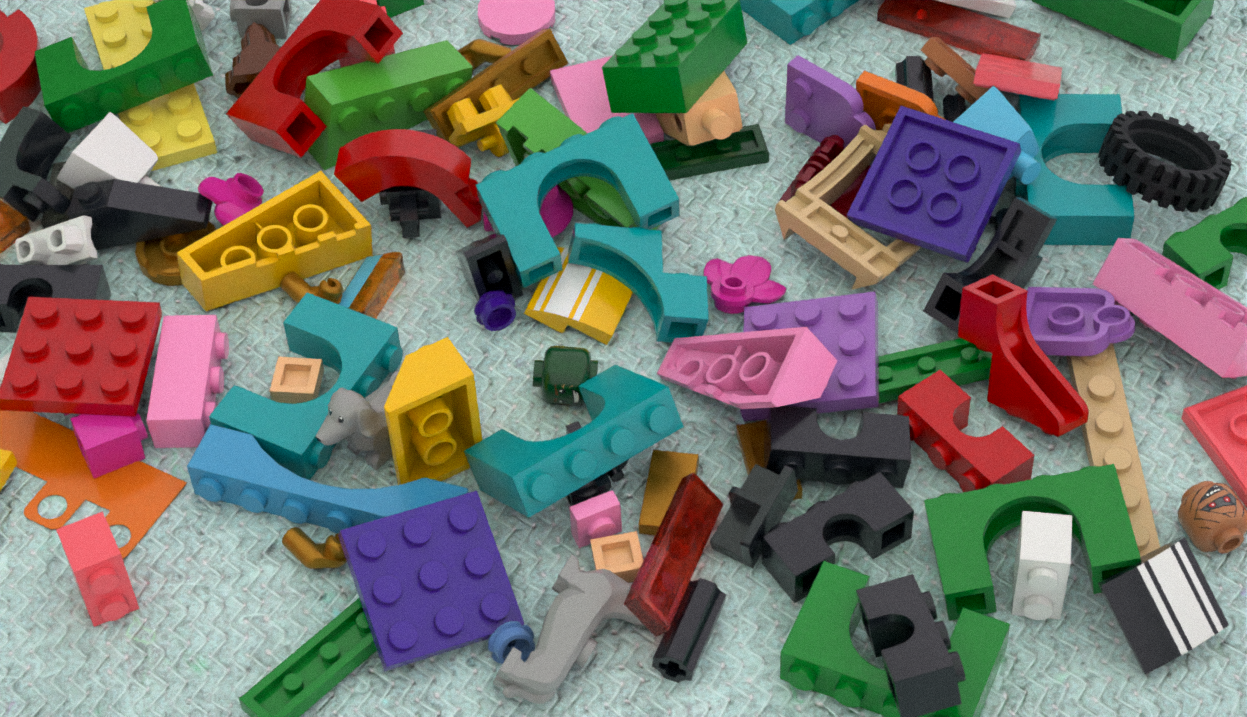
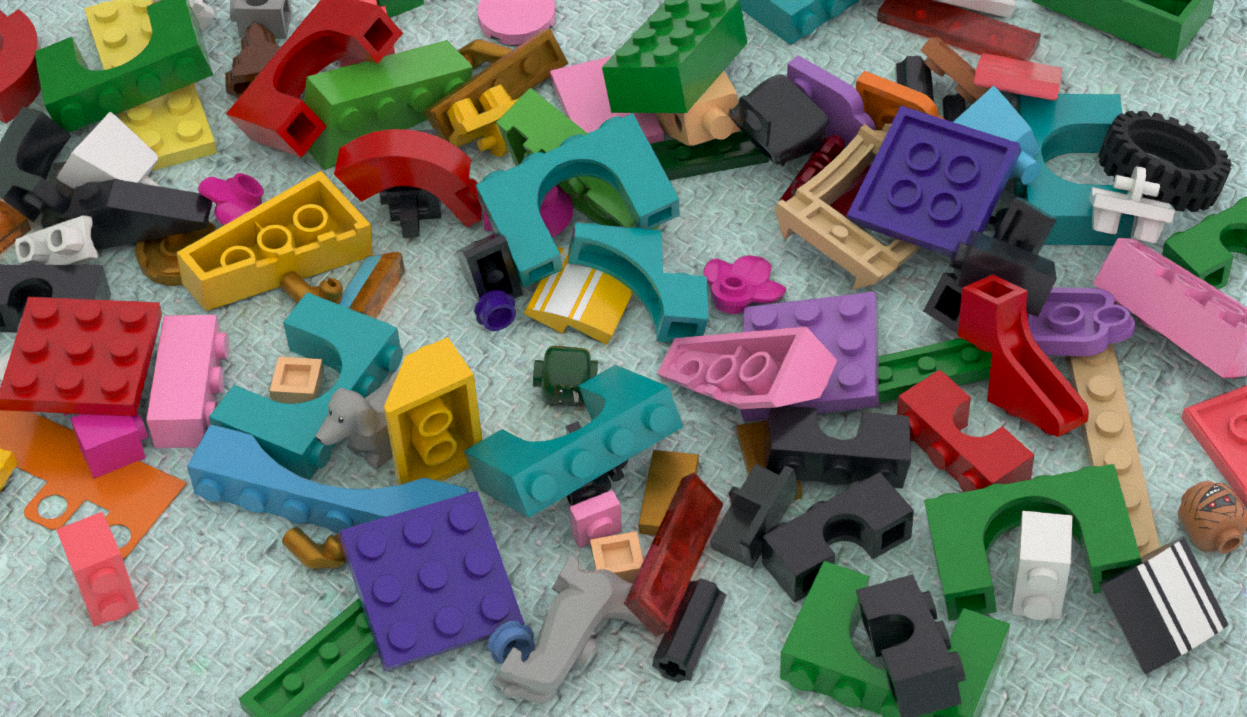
(780, 120): none -> black piece
(988, 256): none -> black brick
(1149, 213): none -> white hips

